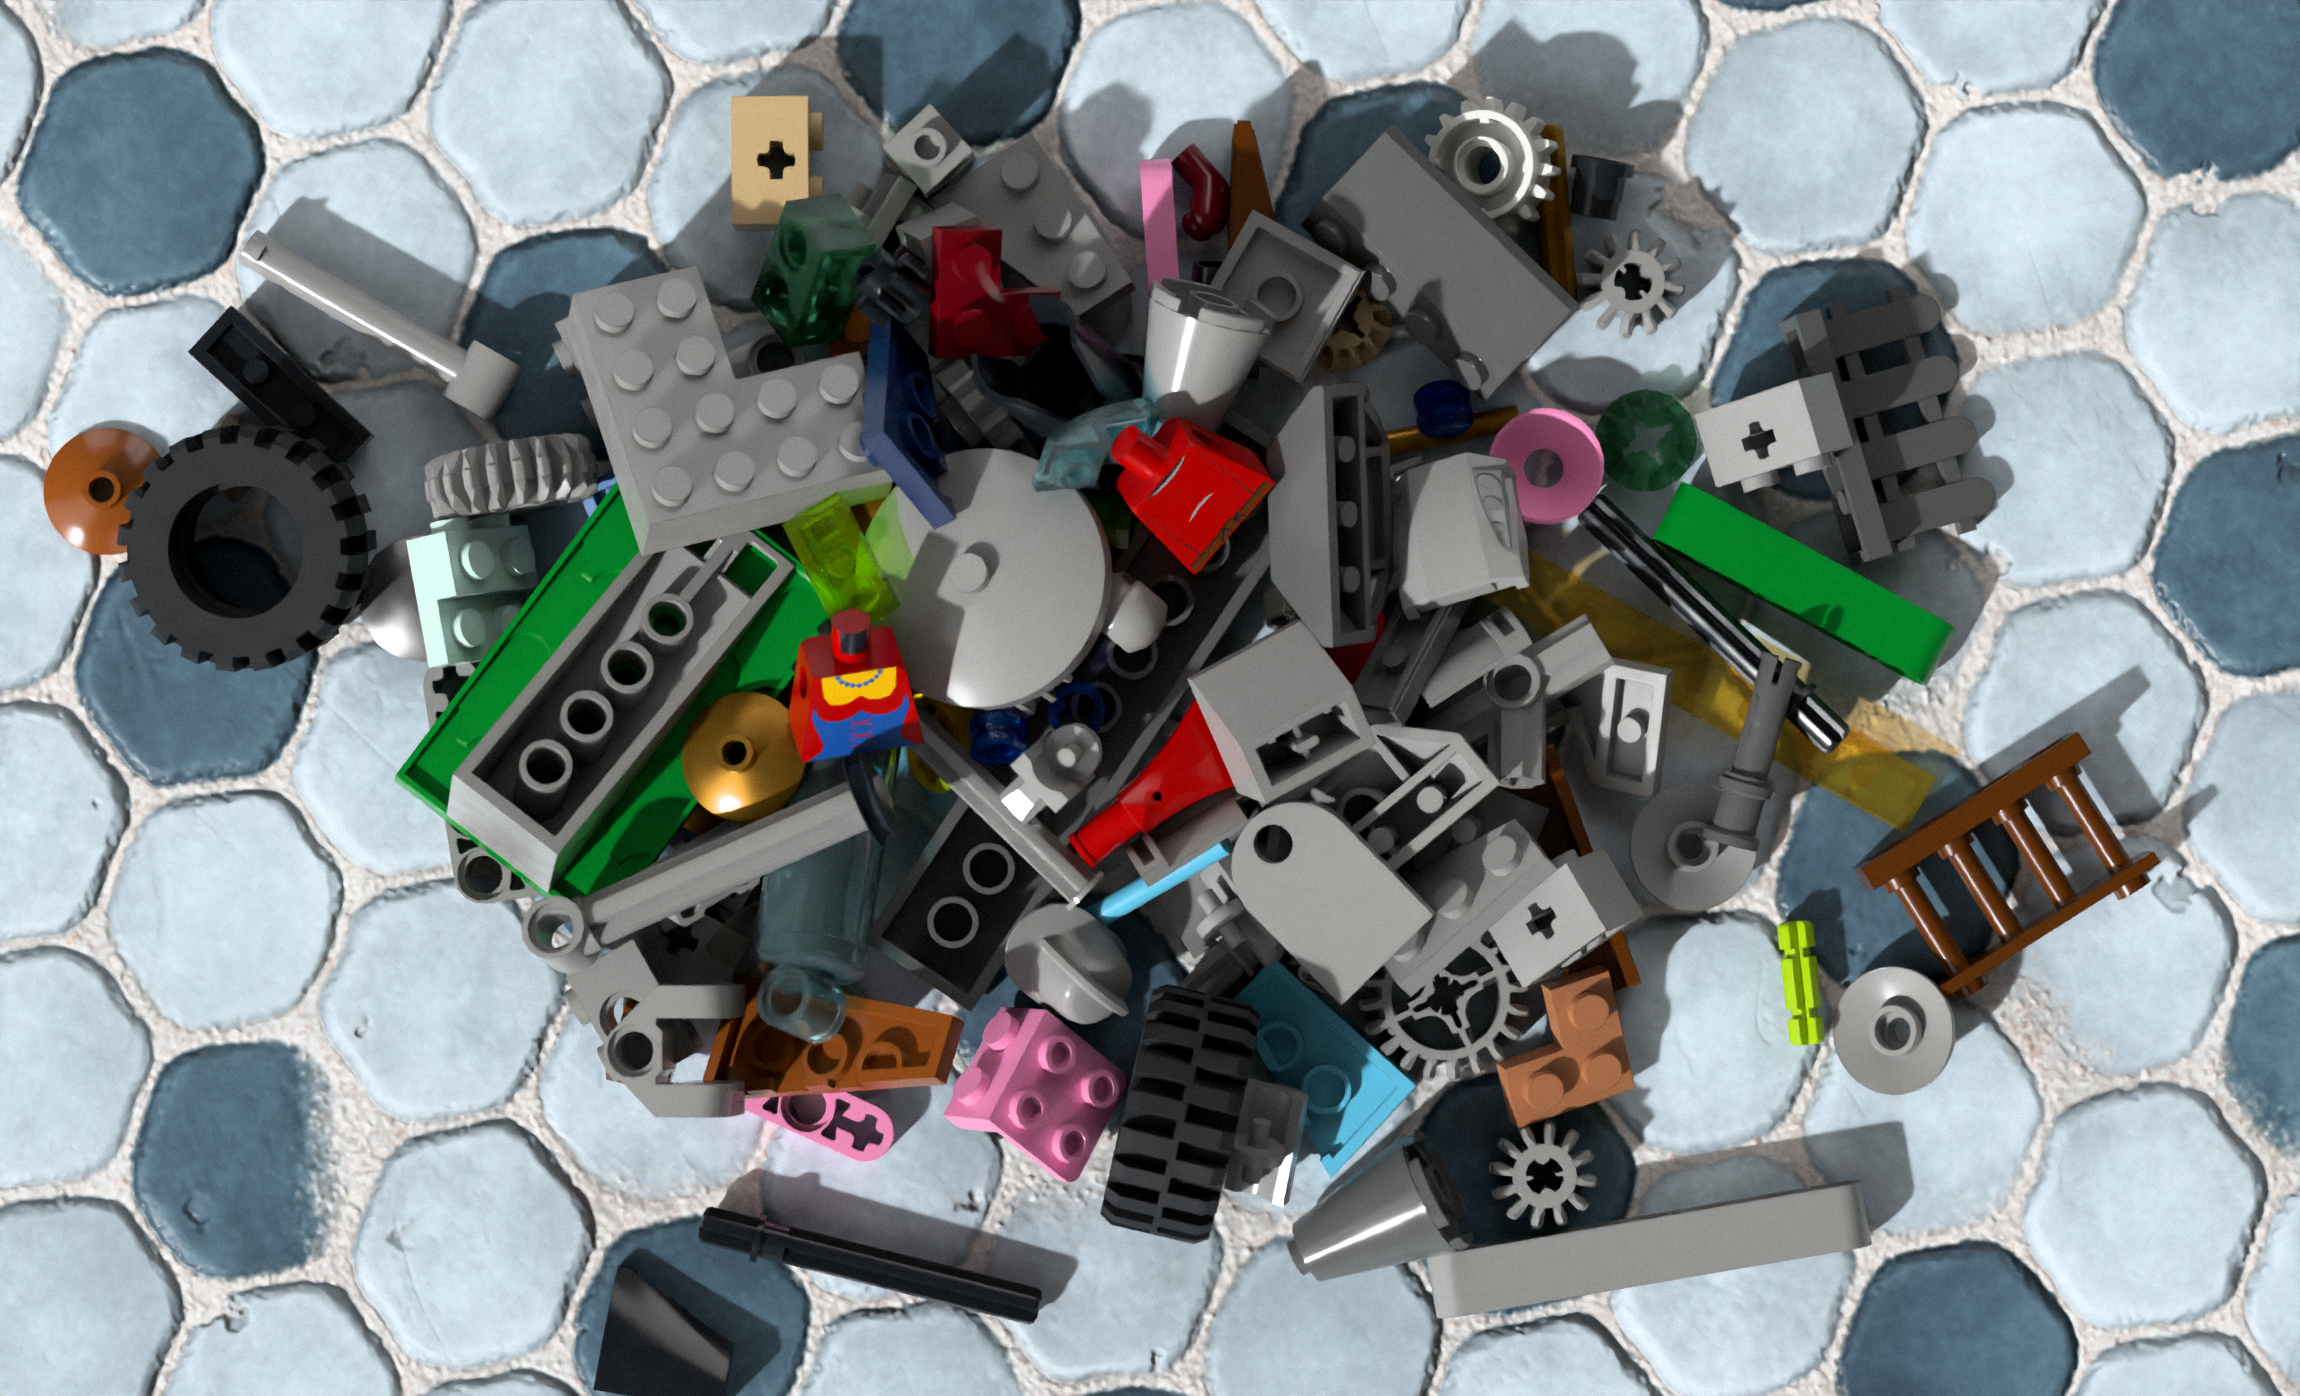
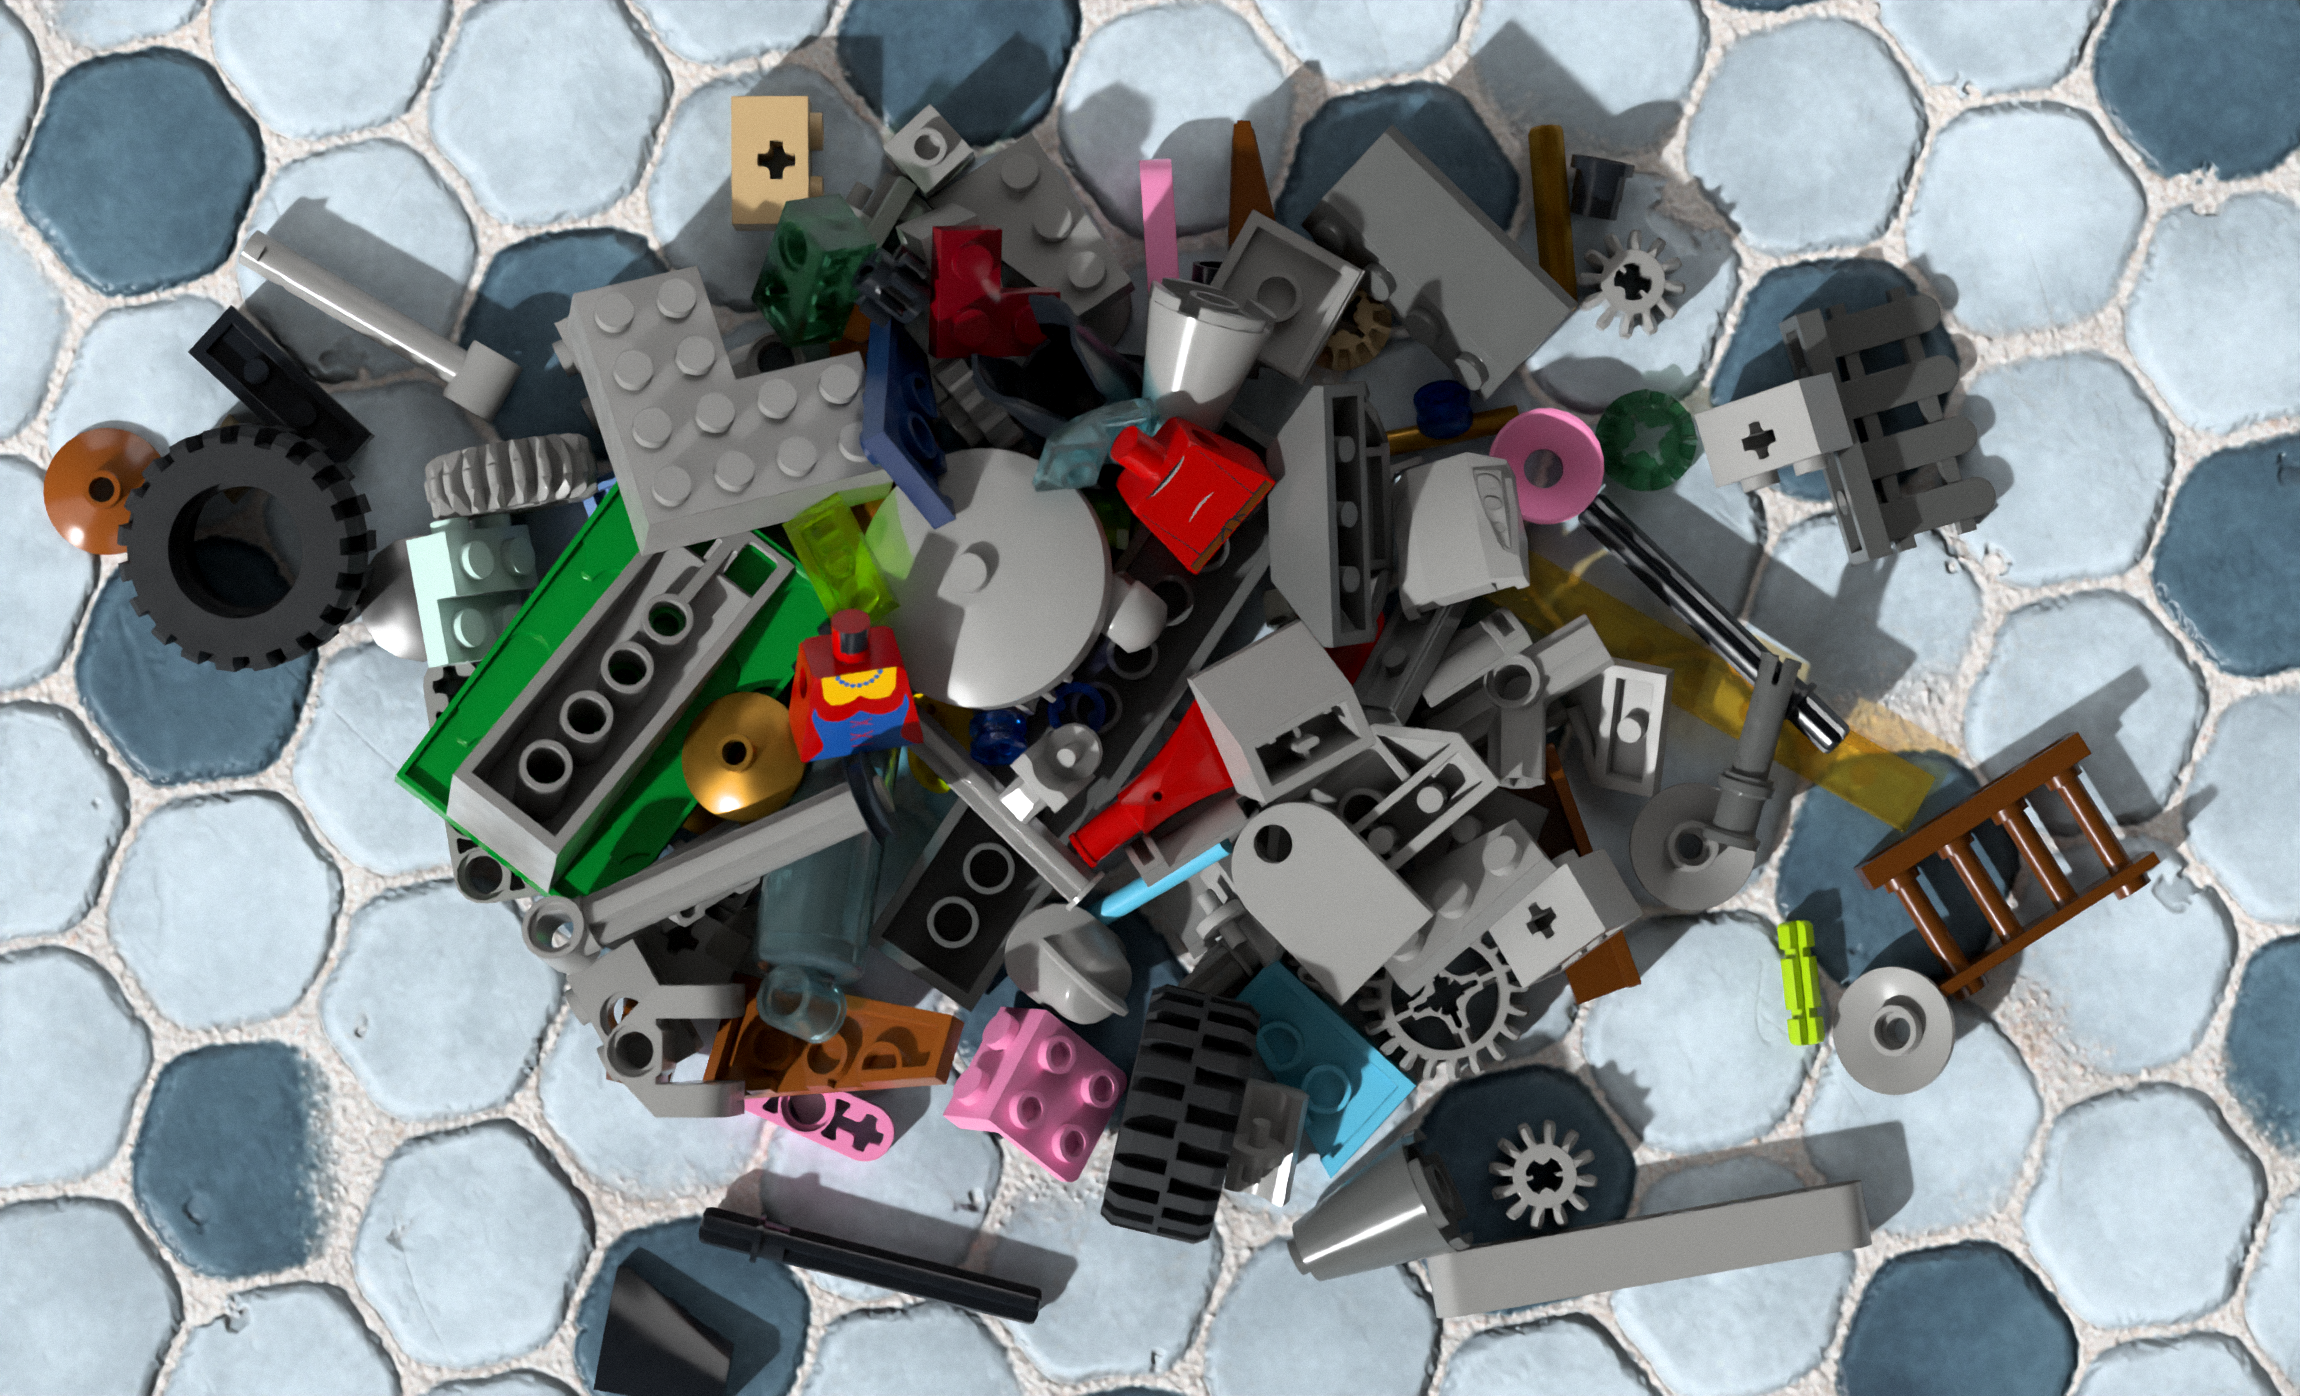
(1209, 194): dark red arm -> none
(1521, 151): white gear -> none
(1584, 1060): nougat plate -> none
(1803, 584): green beam -> none

